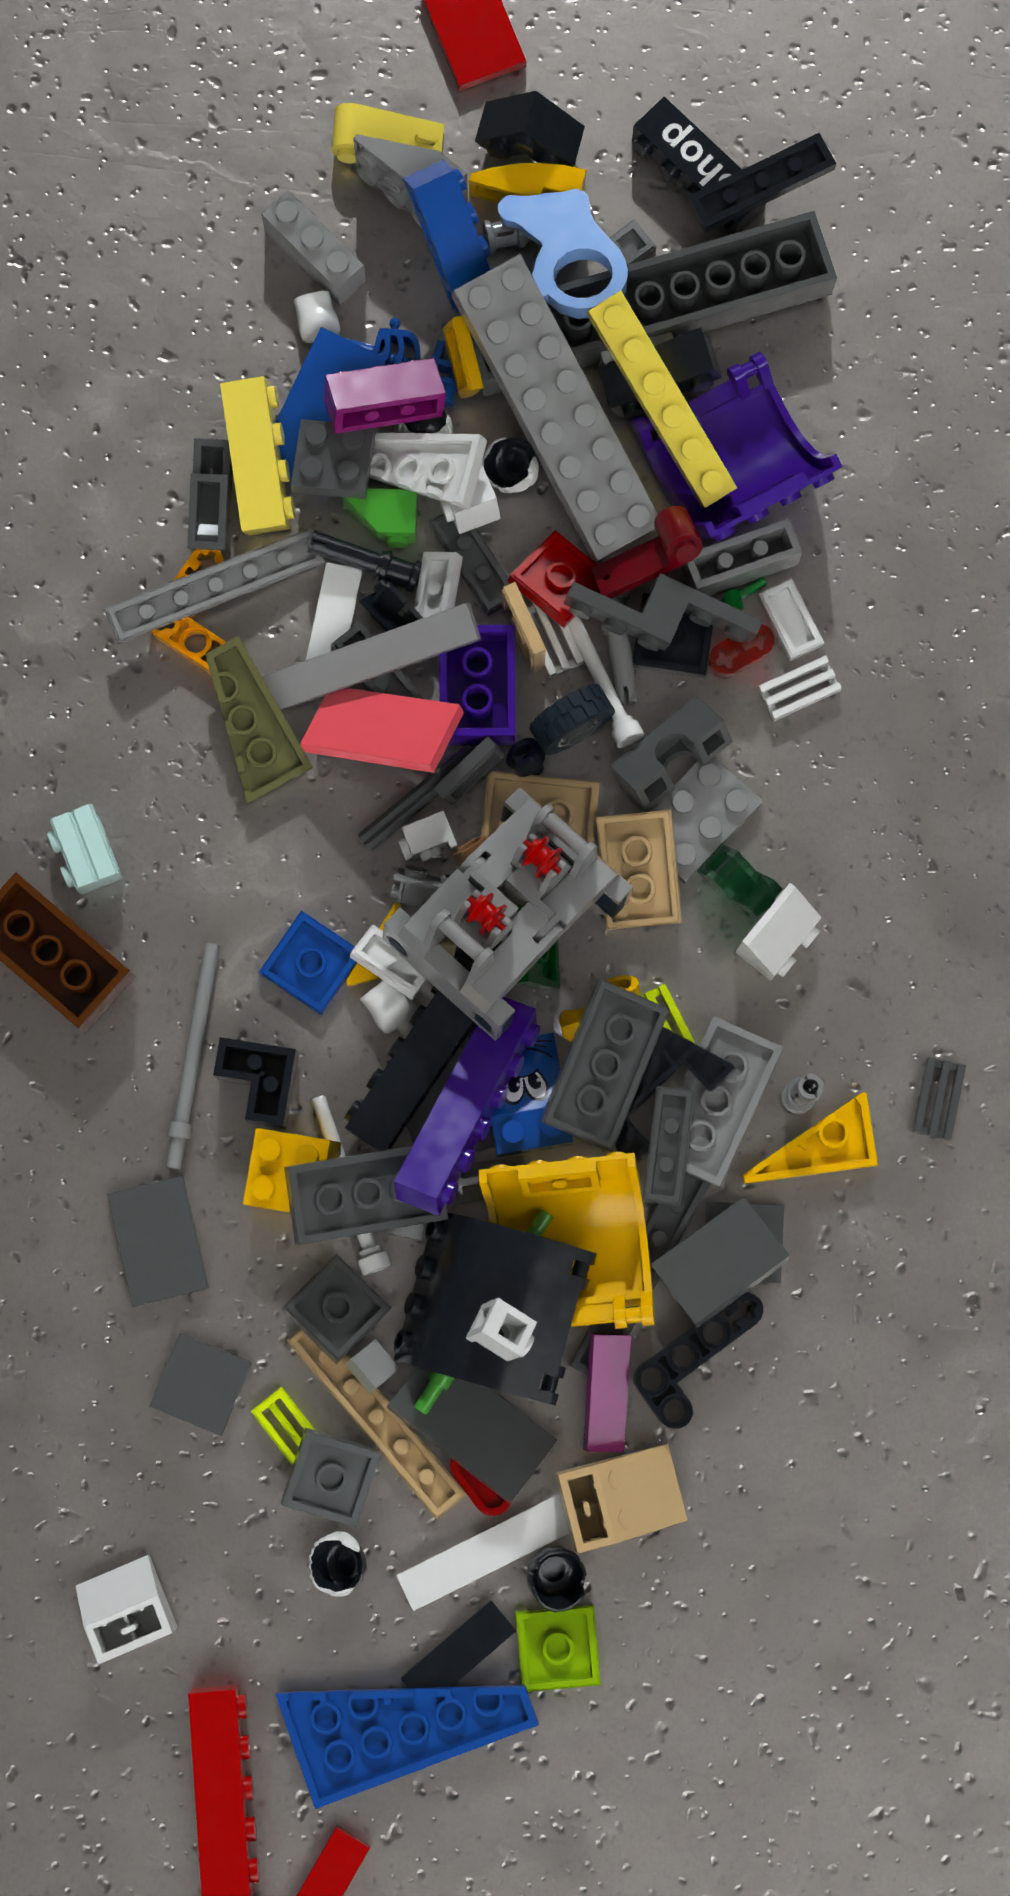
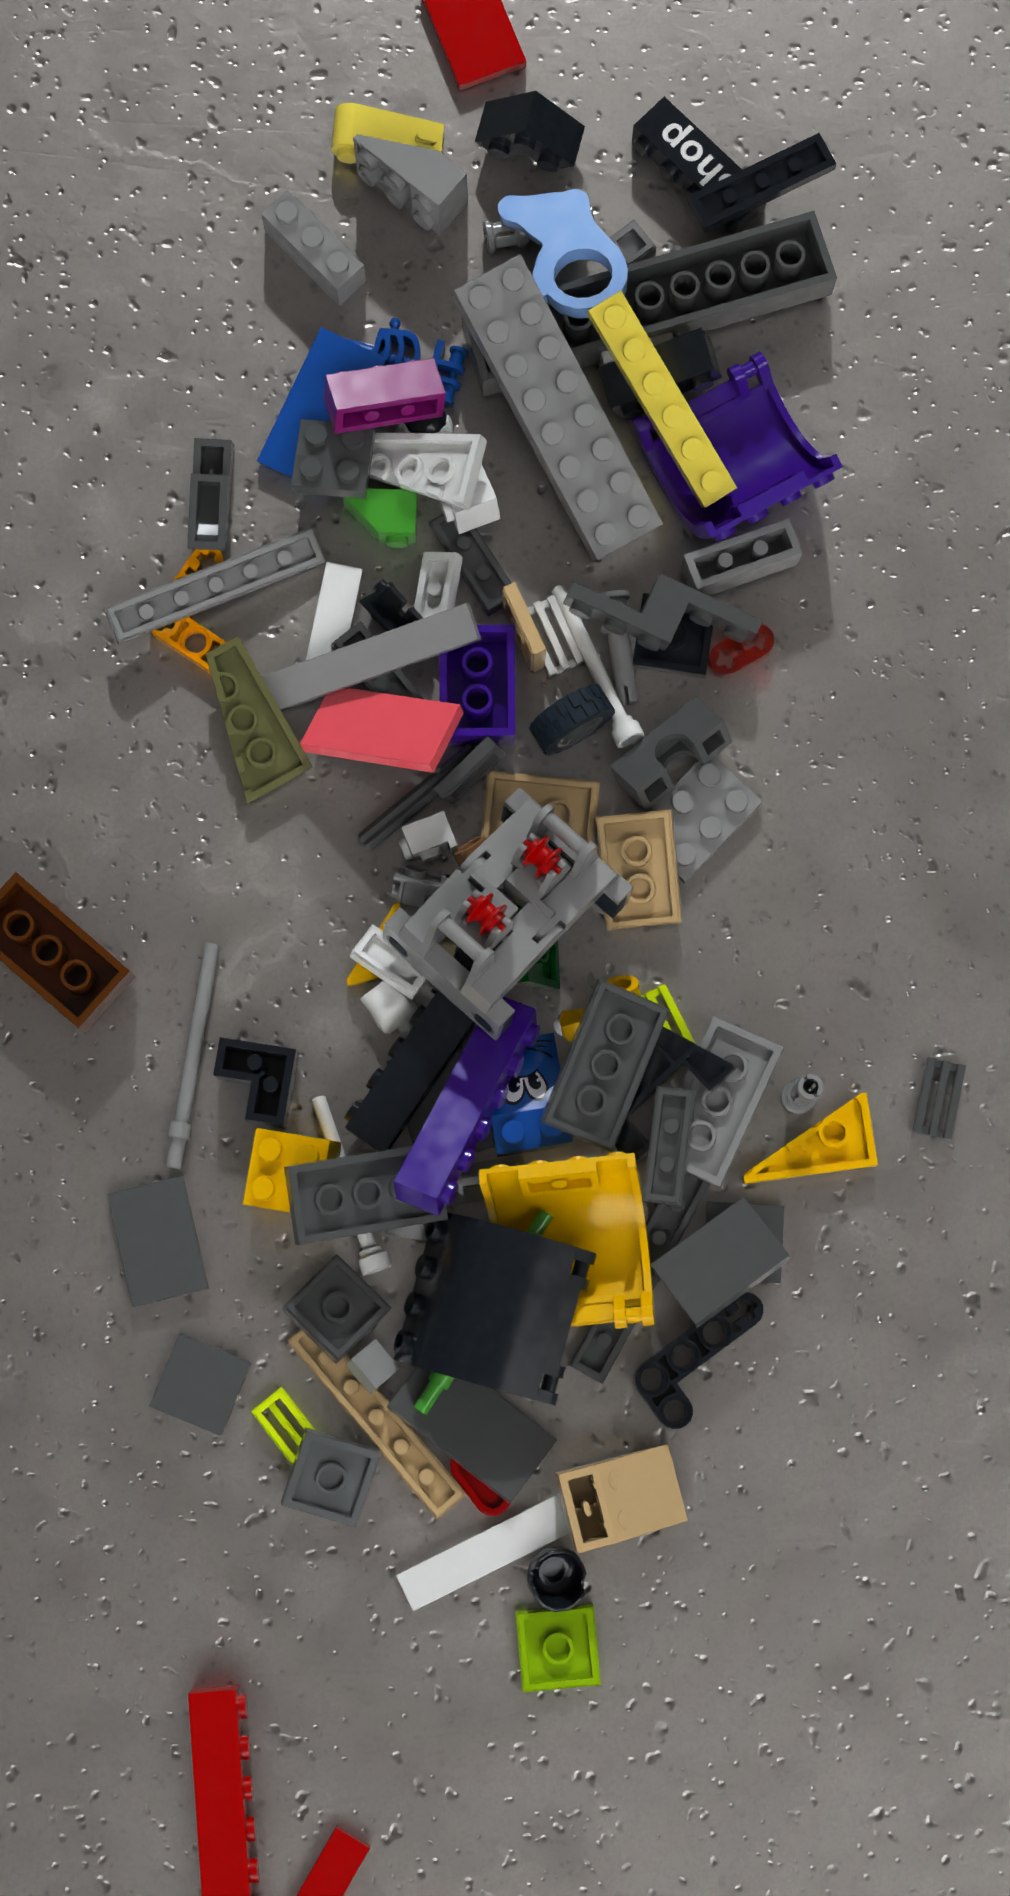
(85, 849): light aqua brick -> none
(124, 1609): white slope -> none
(256, 455): light yellow brick -> none
(310, 963): blue tile -> none
(313, 312): white piece -> none
(337, 1564): black hair -> none
(378, 1735): blue wing -> none
(382, 565): black pin -> none
(448, 225): blue brick -> none
(461, 1650): black tile -> none
(462, 357): yellow tile -> none
(510, 465): black hair -> none
(514, 1324): white brick -> none
(525, 180): yellow slope -> none
(526, 758): black tile -> none
(550, 573): red tile -> none
(607, 1392): magenta tile -> none
(673, 547): dark red door -> none
(734, 596): green hand -> none
(739, 882): clear green brick -> none
(779, 933): white slope -> none
(790, 619): white tile -> none
(828, 674): white tile -> none

